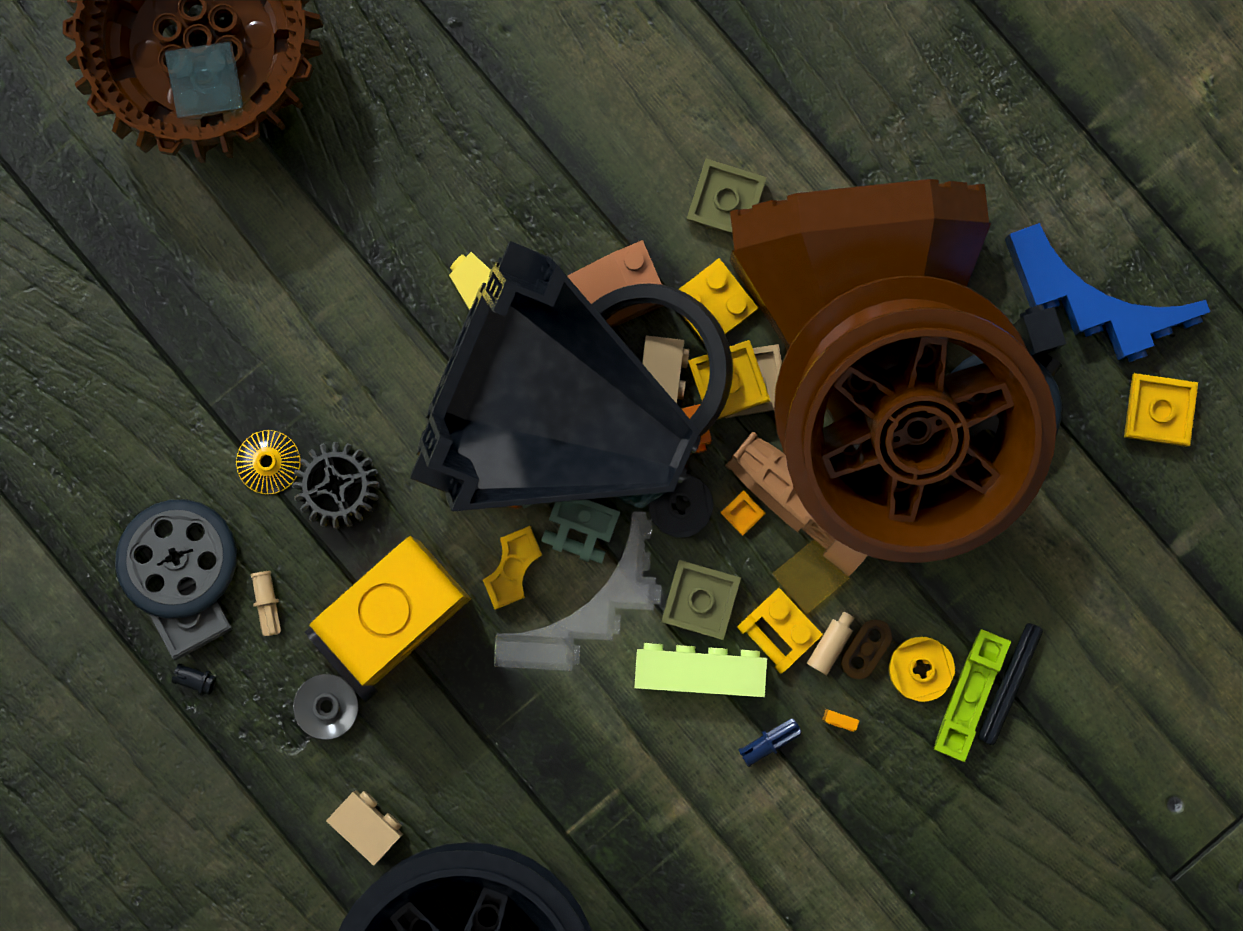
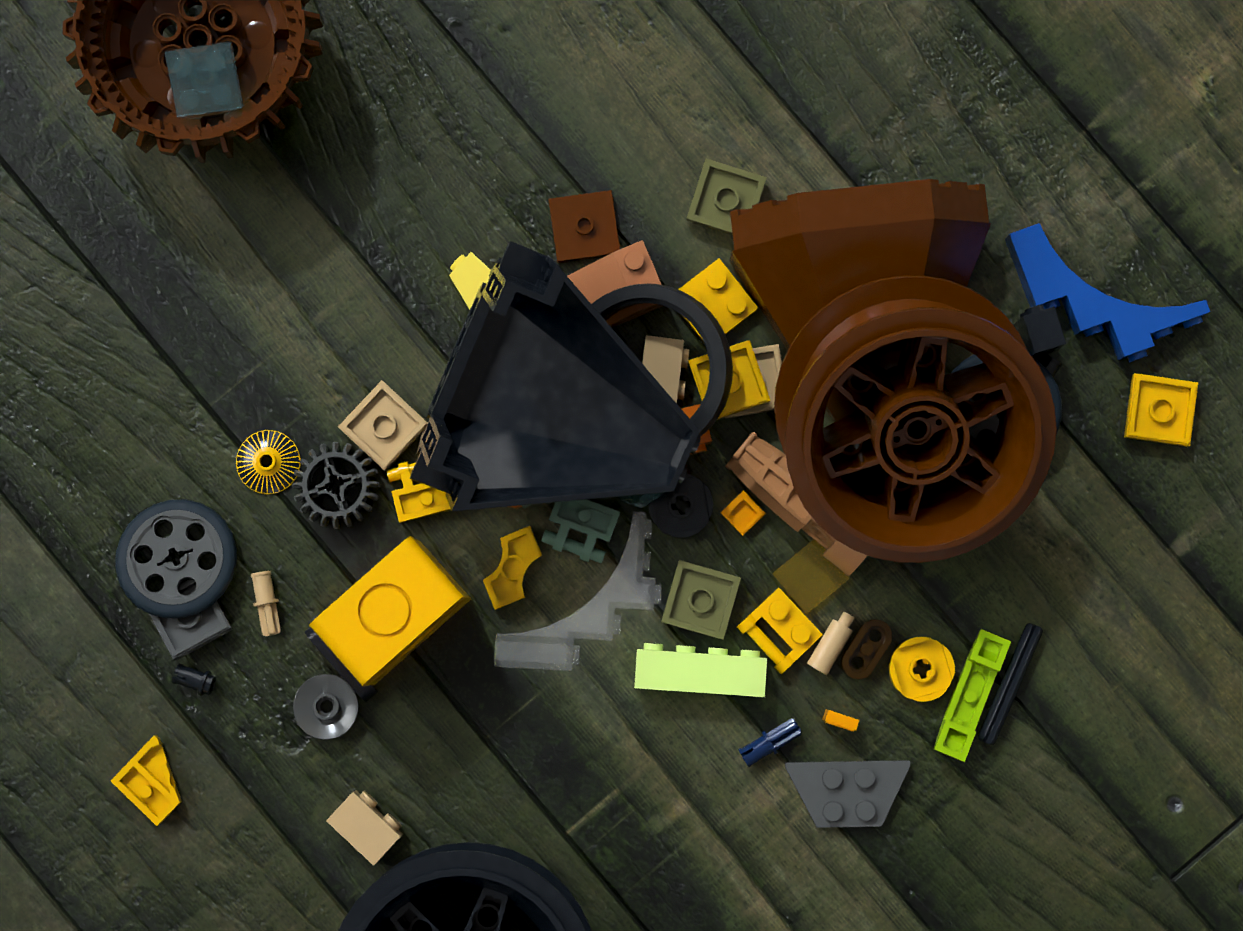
(149, 782): none -> yellow wing
(383, 425): none -> tan plate
(415, 500): none -> yellow plate
(584, 226): none -> reddish brown plate
(848, 790): none -> dark grey wing

